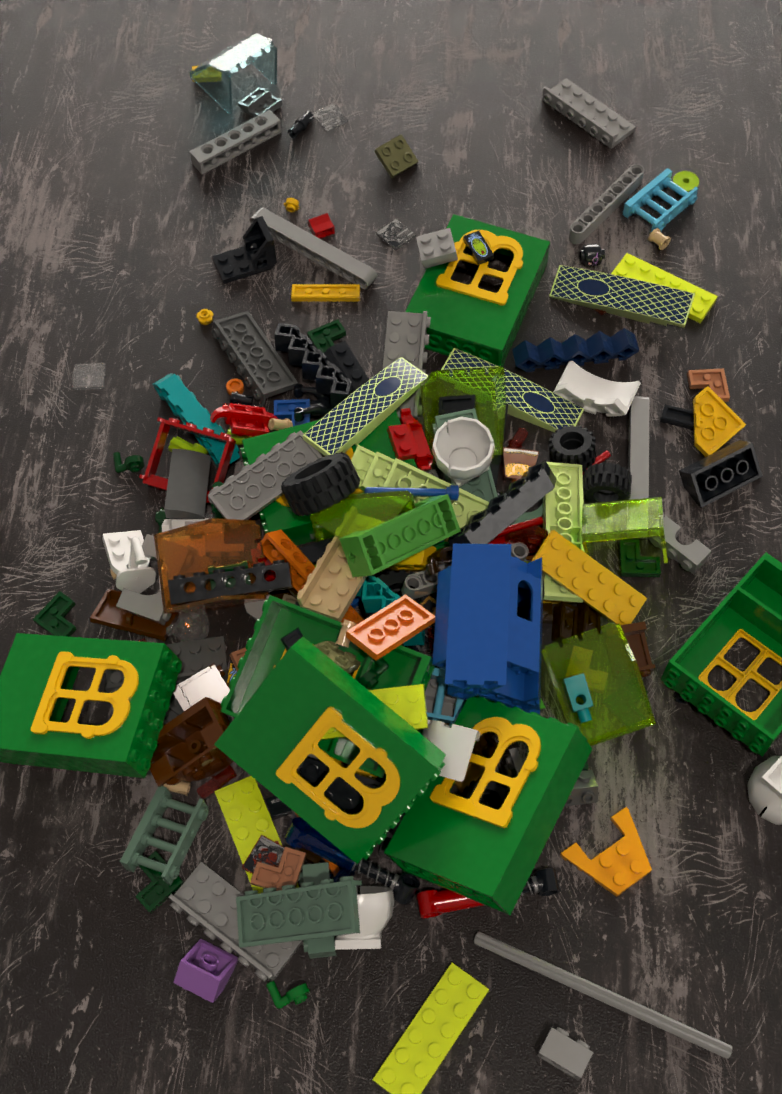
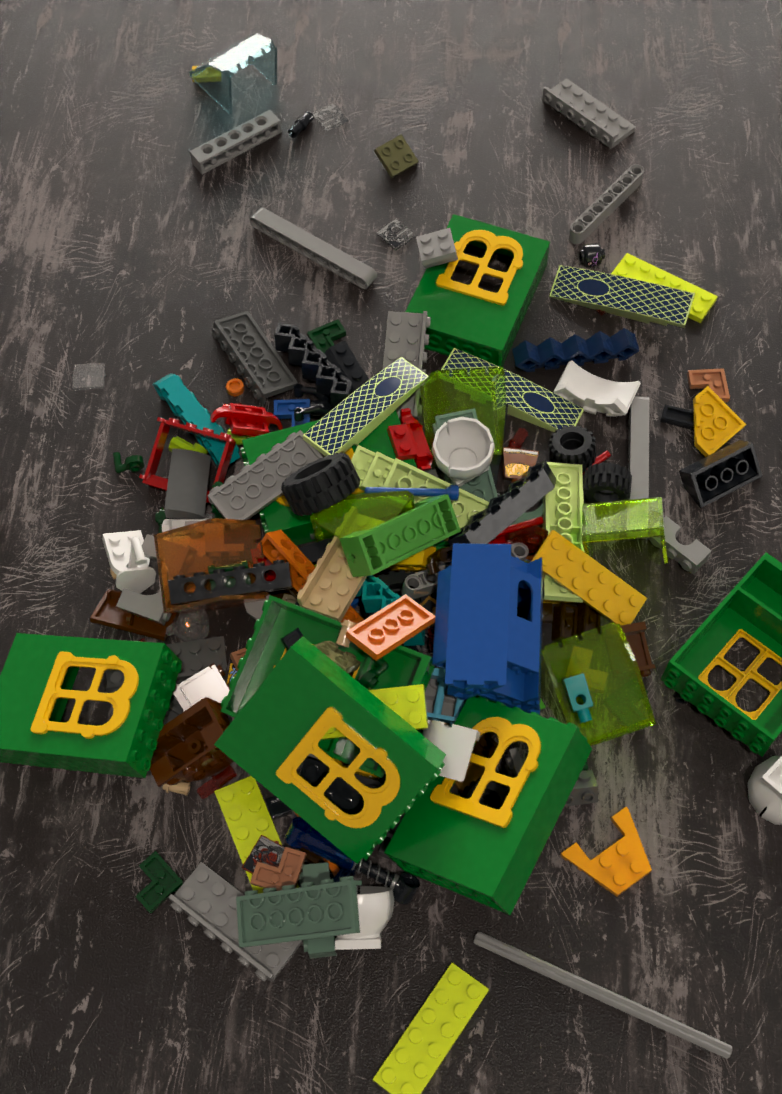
(52, 616): dark green plate -> none
(150, 821): sand green fence -> none
(205, 316): yellow plate -> none
(205, 970): medium lavender slope -> none
(237, 398): black pin -> none
(252, 258): black bracket -> none
(260, 102): dark grey slope -> none
(278, 424): tan pin -> none
(291, 204): yellow plate -> none
(296, 995): green plate -> none
(321, 226): red piece -> none
(325, 293): yellow tile -> none
(434, 902): red piece -> none
(456, 403): black tile -> none
(478, 247): tile -> none
(565, 1053): light grey brick -> none
(635, 565): dark green plate -> none
(653, 189): medium azure fence -> none
(659, 239): tan bush -> none
(686, 180): lime piece -> none

